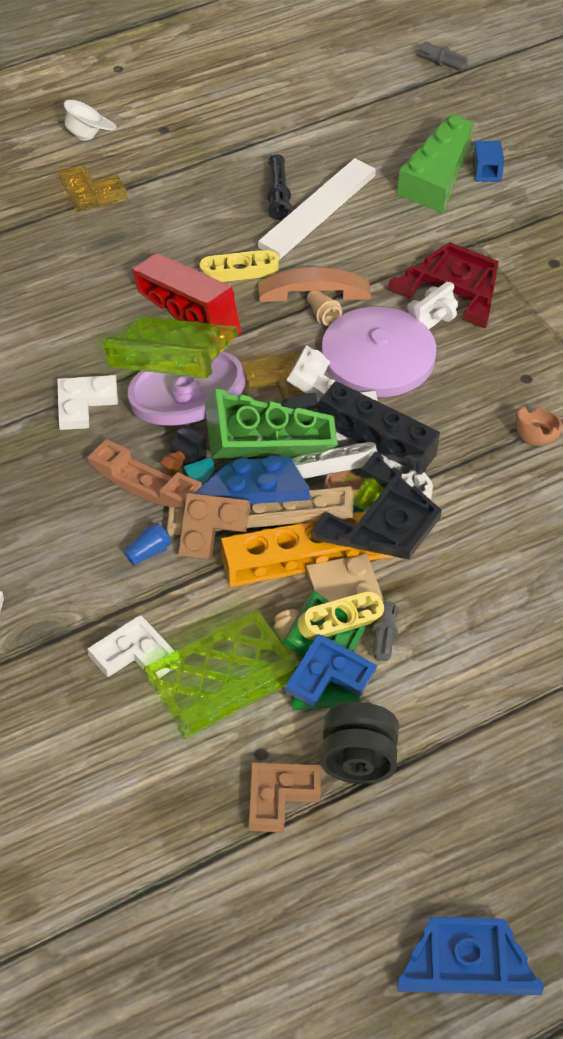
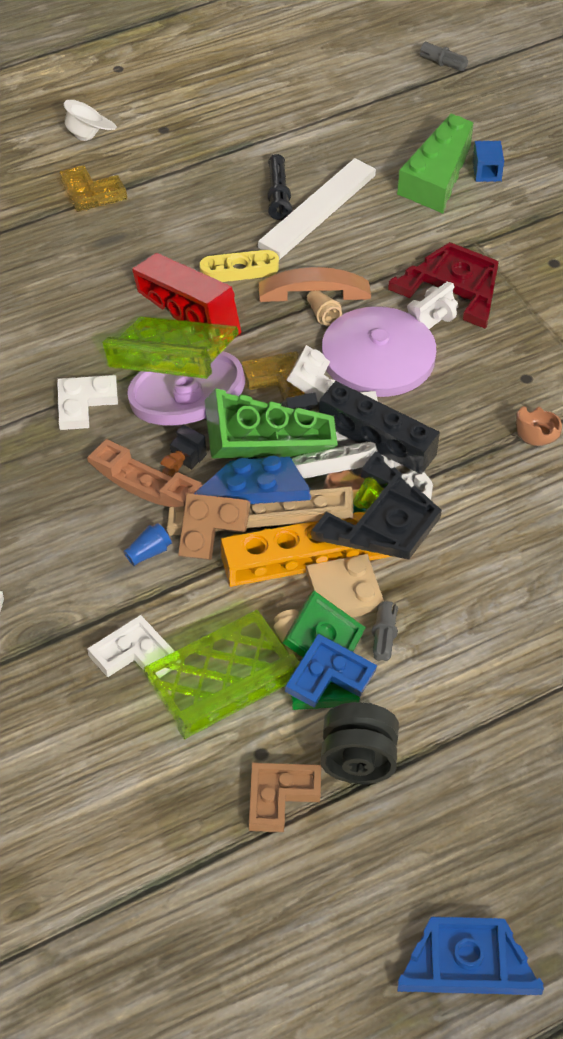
(201, 470): teal tile -> none
(332, 624): light yellow beam -> none

